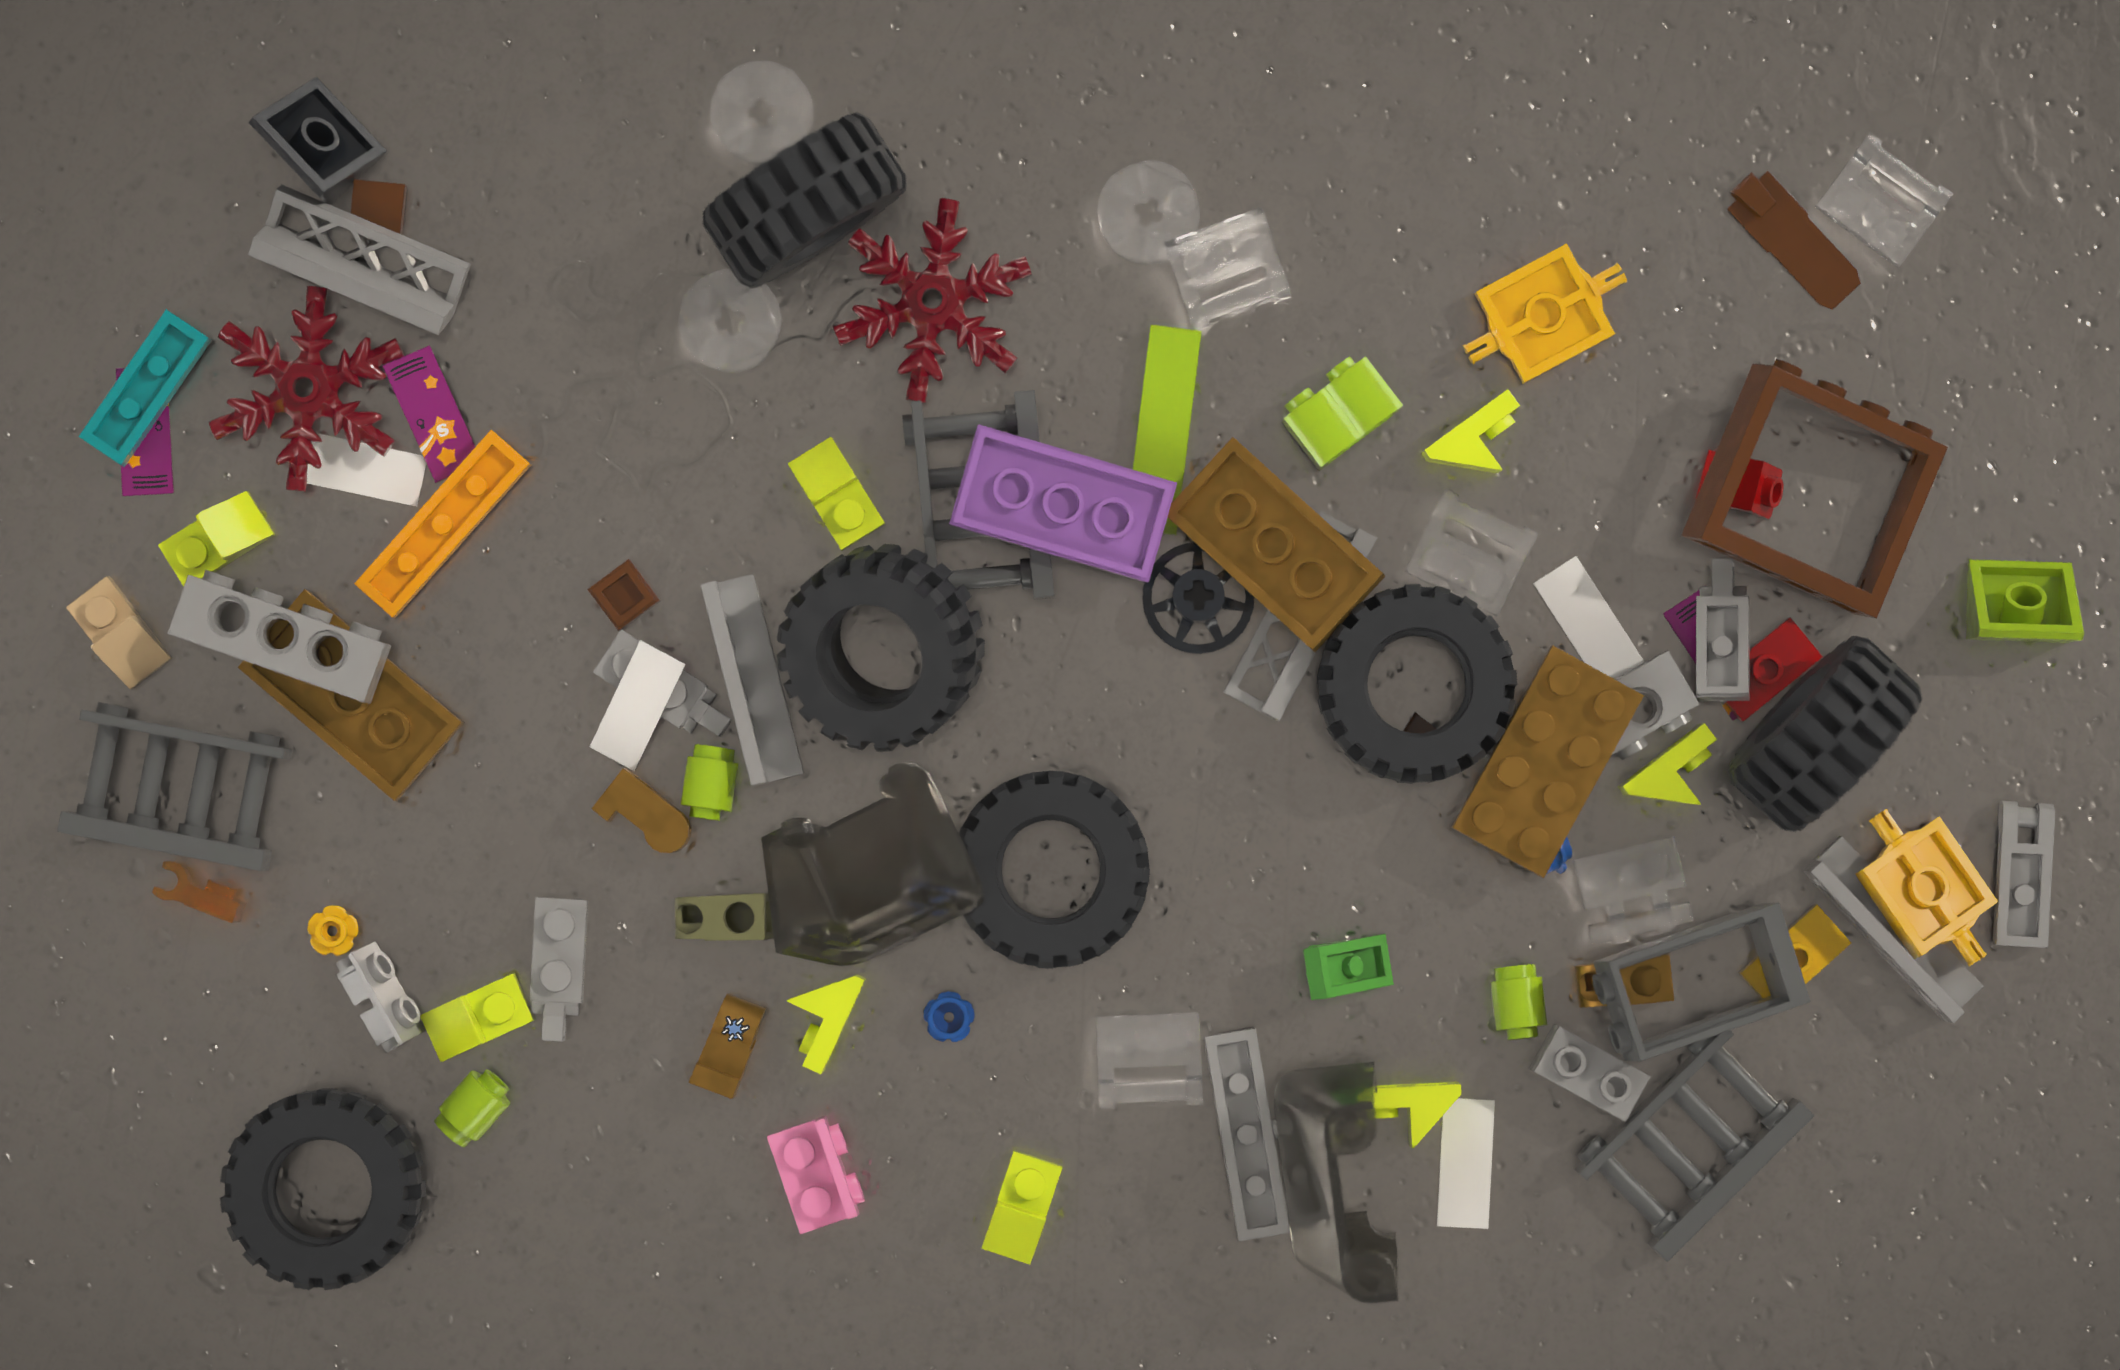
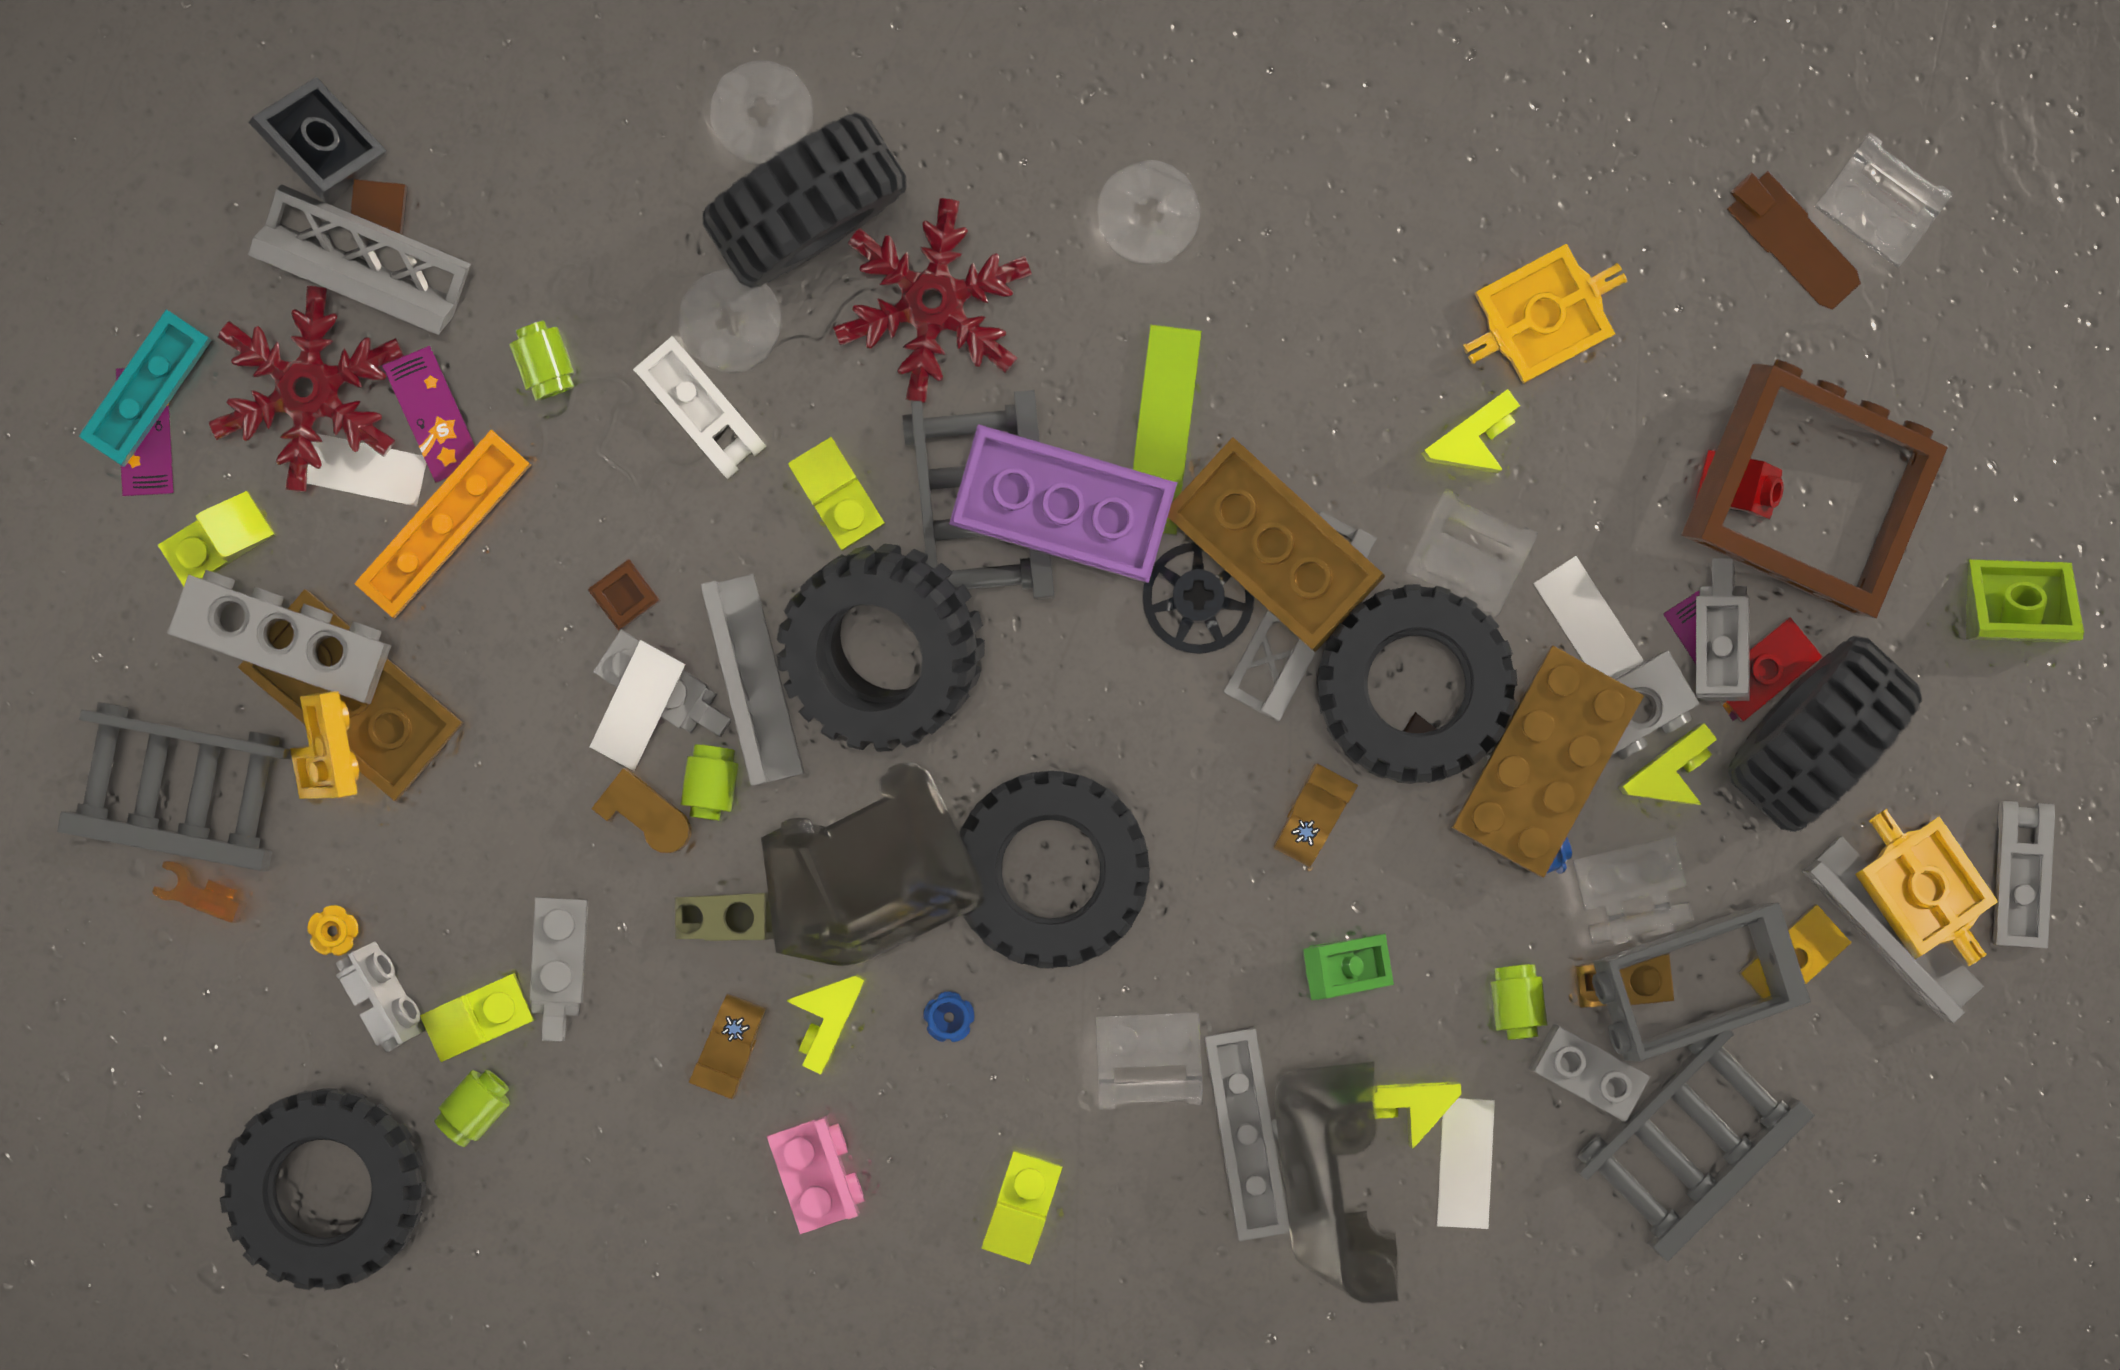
(118, 633): tan slope -> none
(326, 764): none -> yellow plate
(542, 360): none -> lime brick
(698, 405): none -> white plate
(1222, 253): clear plate -> none
(1314, 814): none -> pearl gold leg
(1340, 412): lime brick -> none

